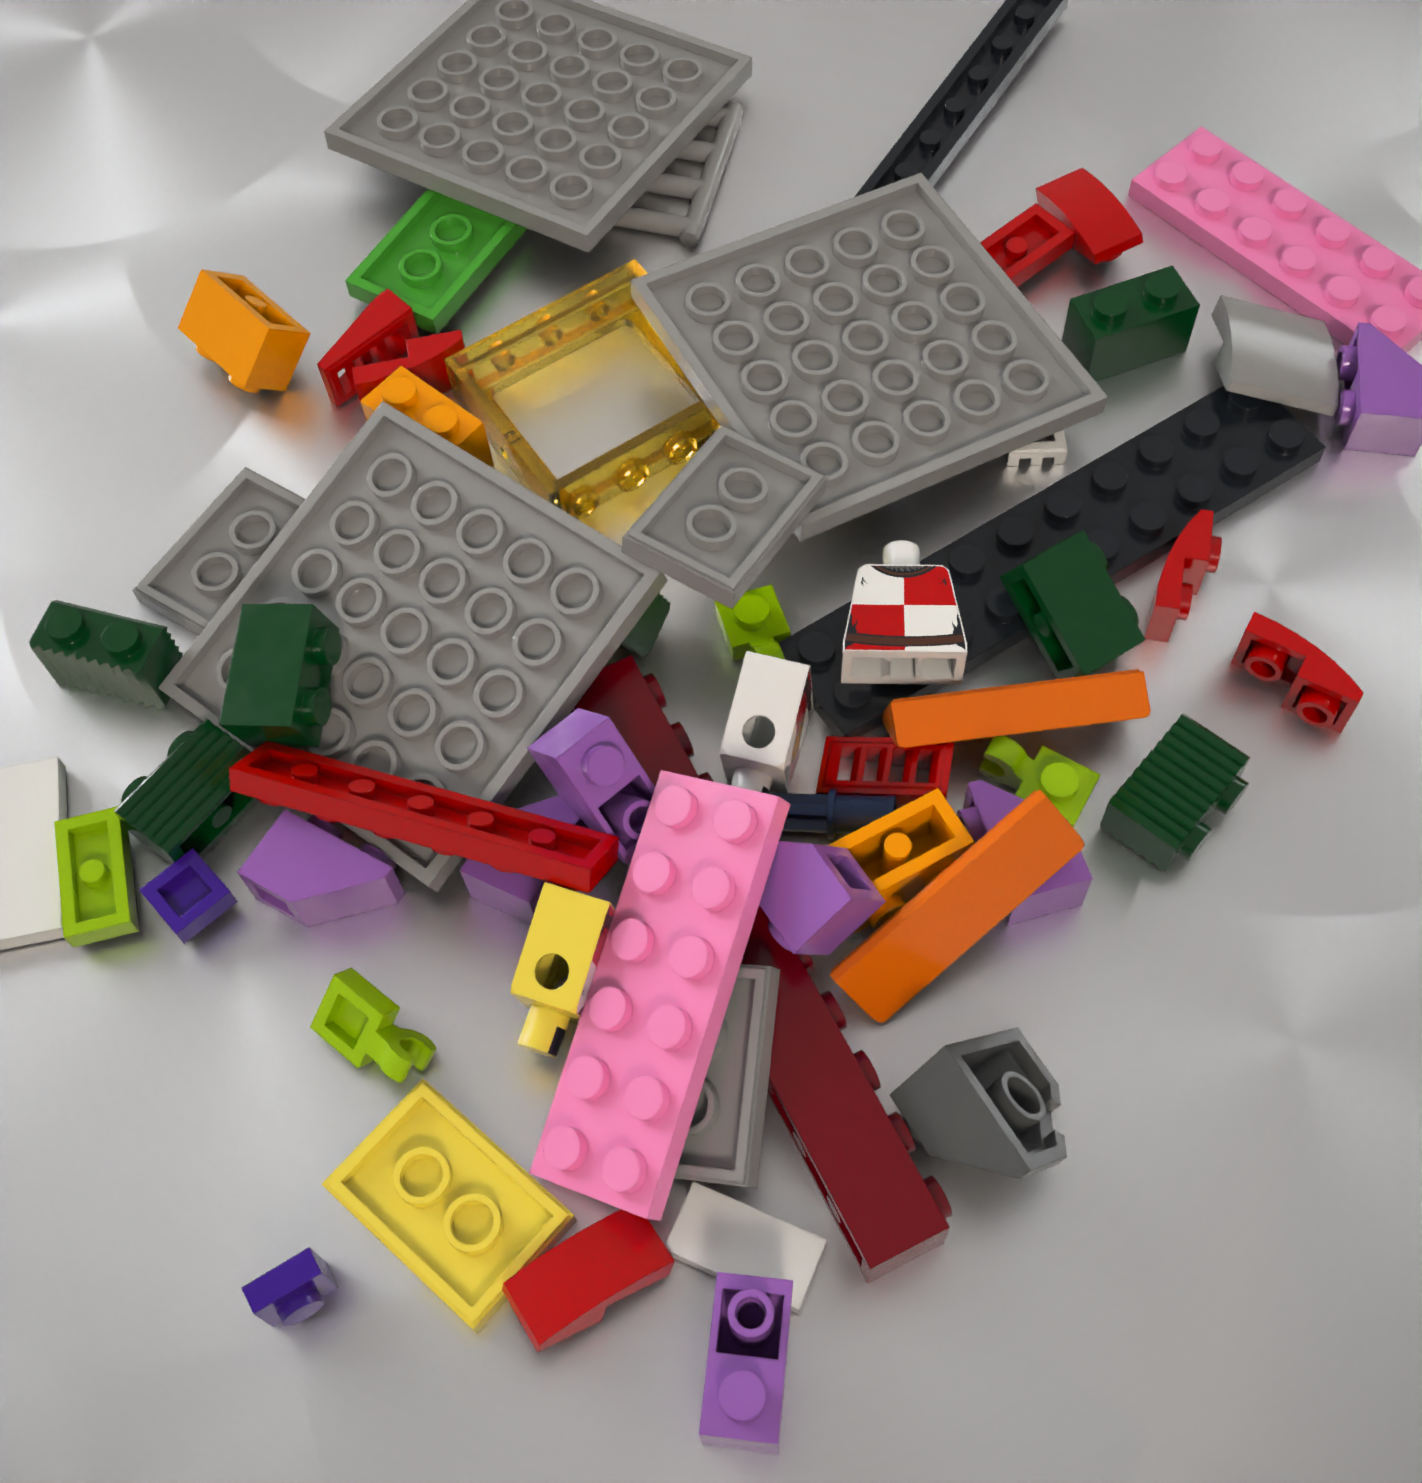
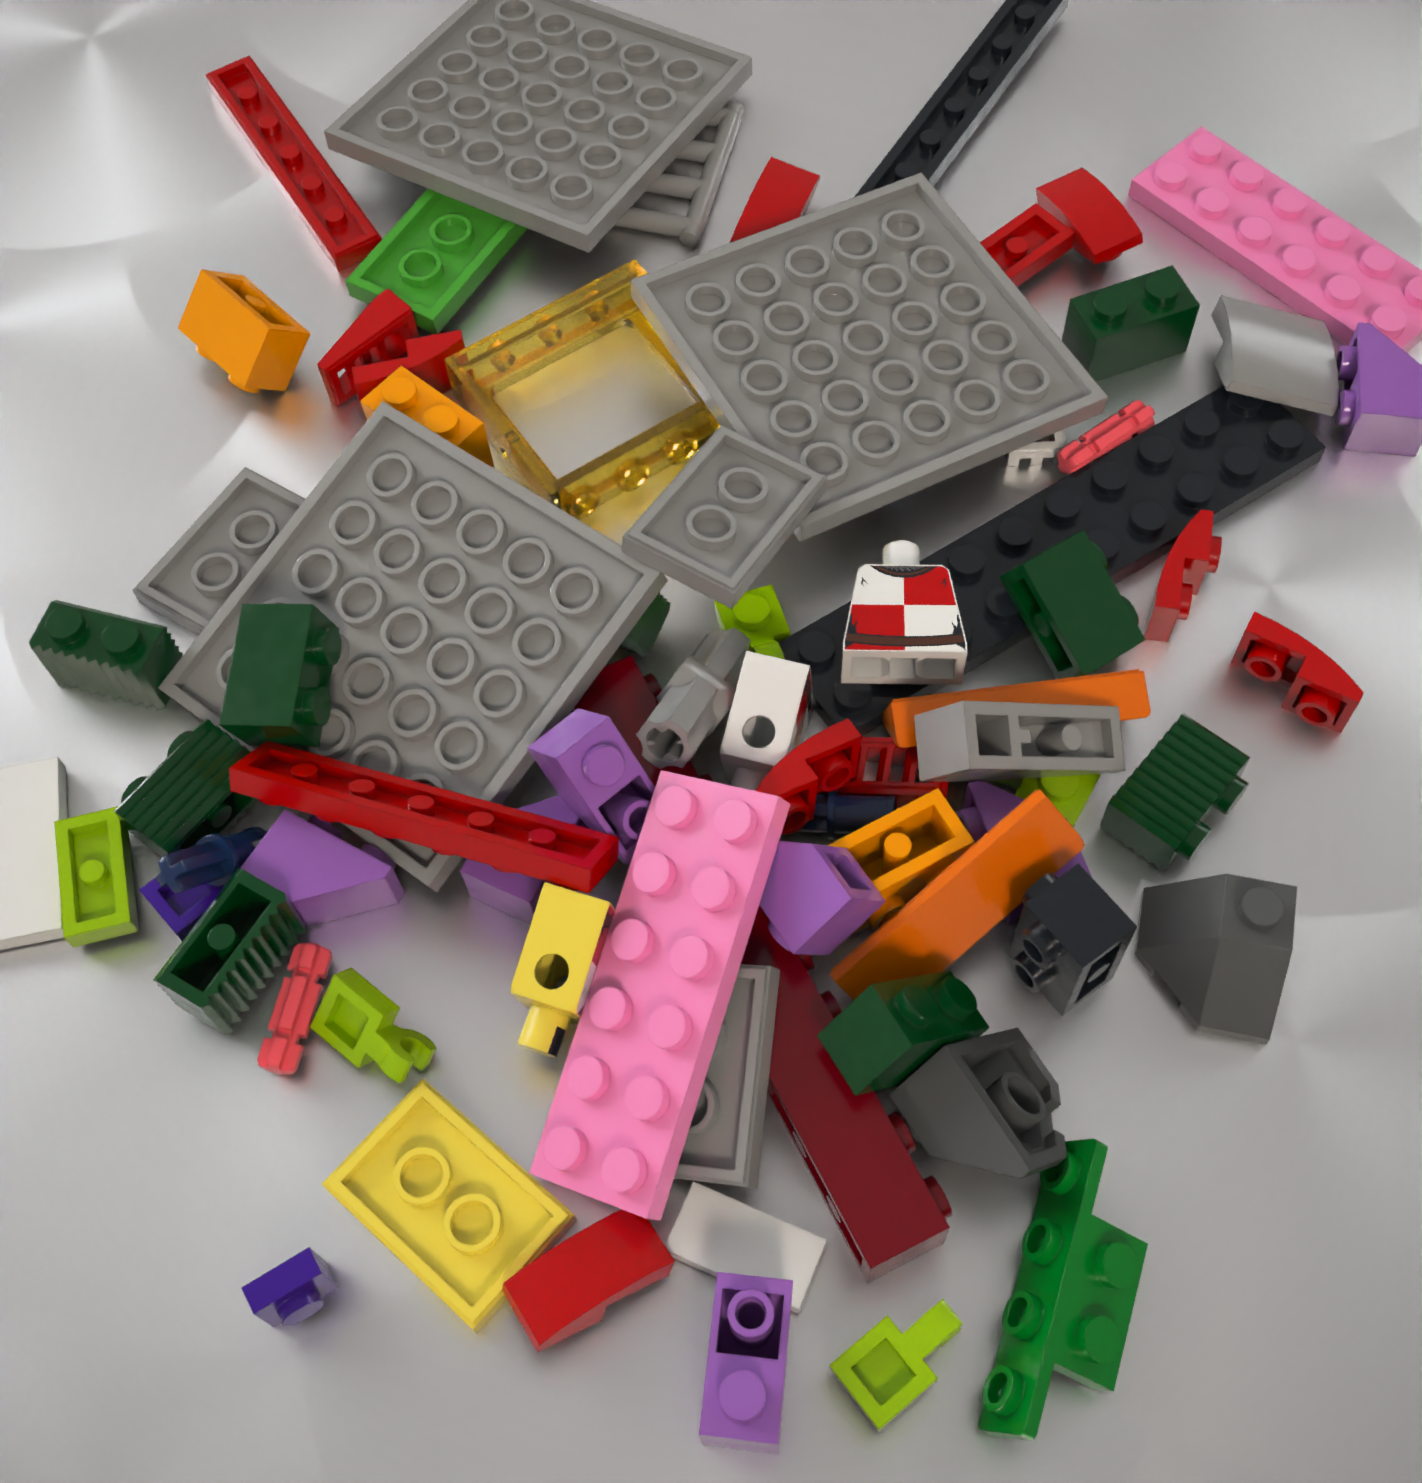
(210, 861): none -> dark blue axle
(231, 951): none -> dark green brick
(294, 163): none -> red tile
(295, 1009): none -> coral axle
(694, 699): none -> light grey piece
(777, 198): none -> red slope
(814, 766): none -> red slope
(888, 1368): none -> lime plate
(899, 1028): none -> dark green brick
(1017, 741): none -> light grey slope
(1067, 1299): none -> green bracket
(1068, 938): none -> black brick
(1105, 436): none -> coral axle
(1220, 949): none -> dark grey slope

